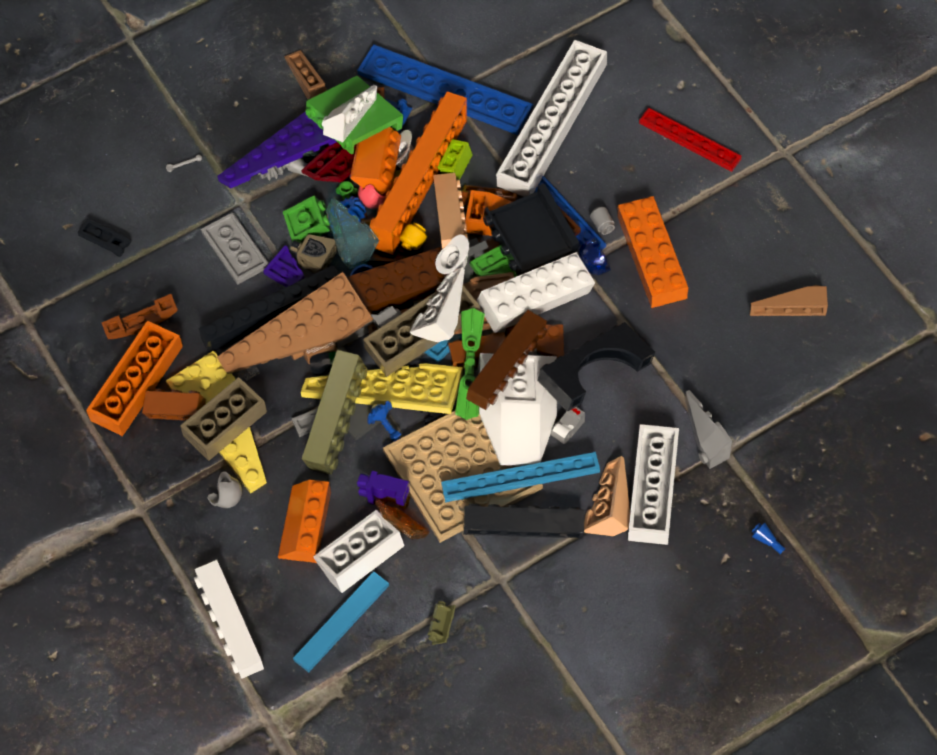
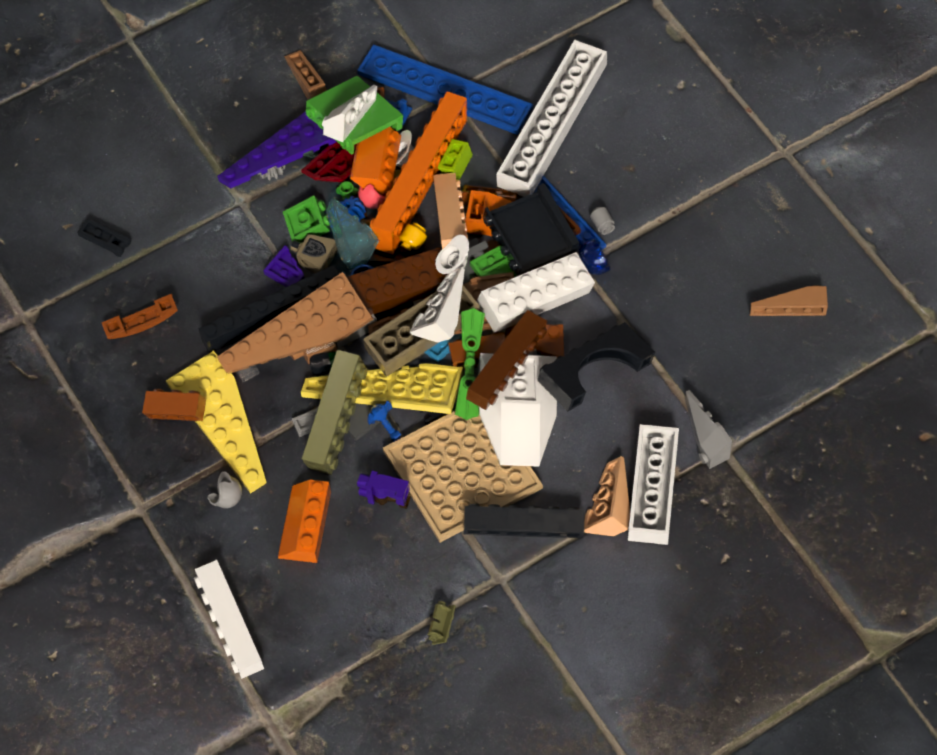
(135, 374): orange brick -> none
(170, 167): light grey hinge -> none
(223, 418): dark tan brick -> none
(234, 248): light grey tile -> none
(296, 166): light grey cone -> none
(341, 622): dark azure tile -> none
(359, 551): white slope -> none
(385, 316): light grey window -> none
(401, 521): clear orange tile -> none
(520, 477): dark azure plate -> none
(568, 425): light grey leg -> none
(652, 252): orange brick -> none
(690, 139): red tile -> none
(763, 534): blue cone -> none

